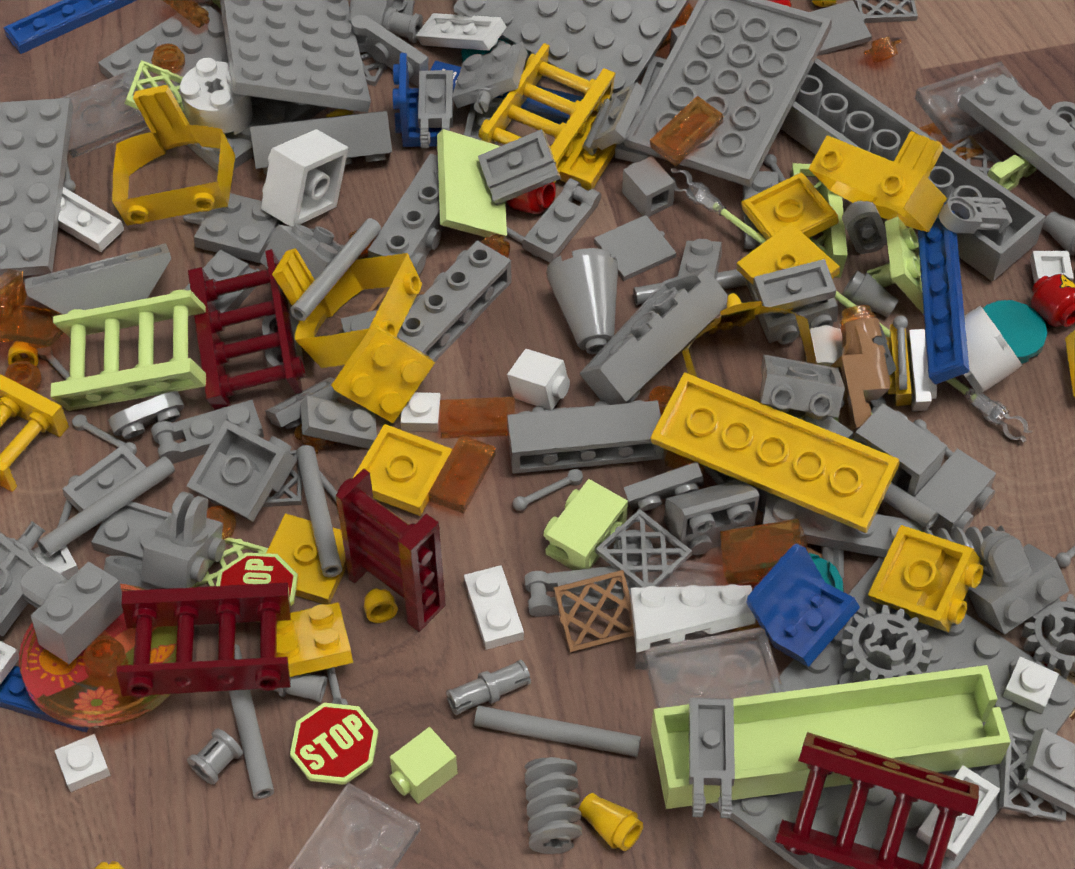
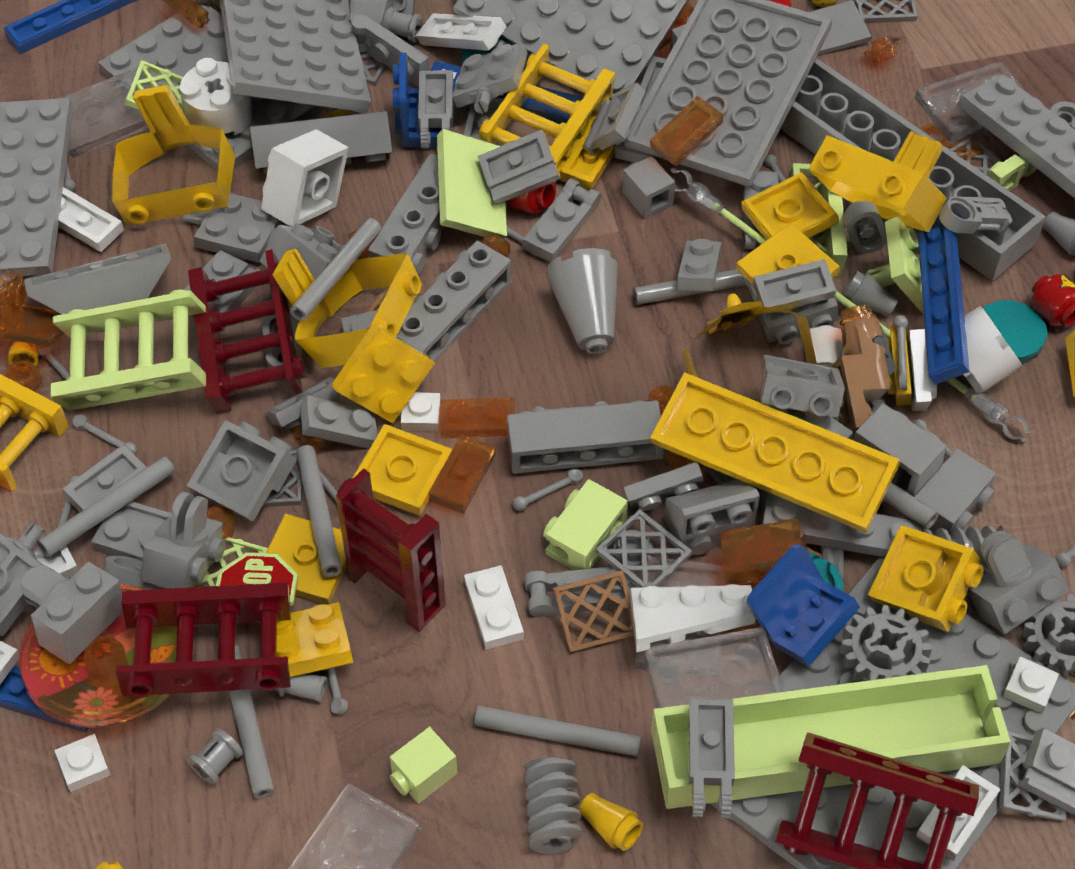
(132, 420): light grey plate -> none
(168, 57): clear orange plate -> none
(200, 431): light grey plate -> none
(334, 743): piece -> none
(380, 605): yellow hinge -> none
(488, 687): light grey pin -> none
(538, 379): white brick -> none
(636, 246): light grey piece -> none
(654, 335): light grey wedge -> none
(1050, 263): white plate -> none

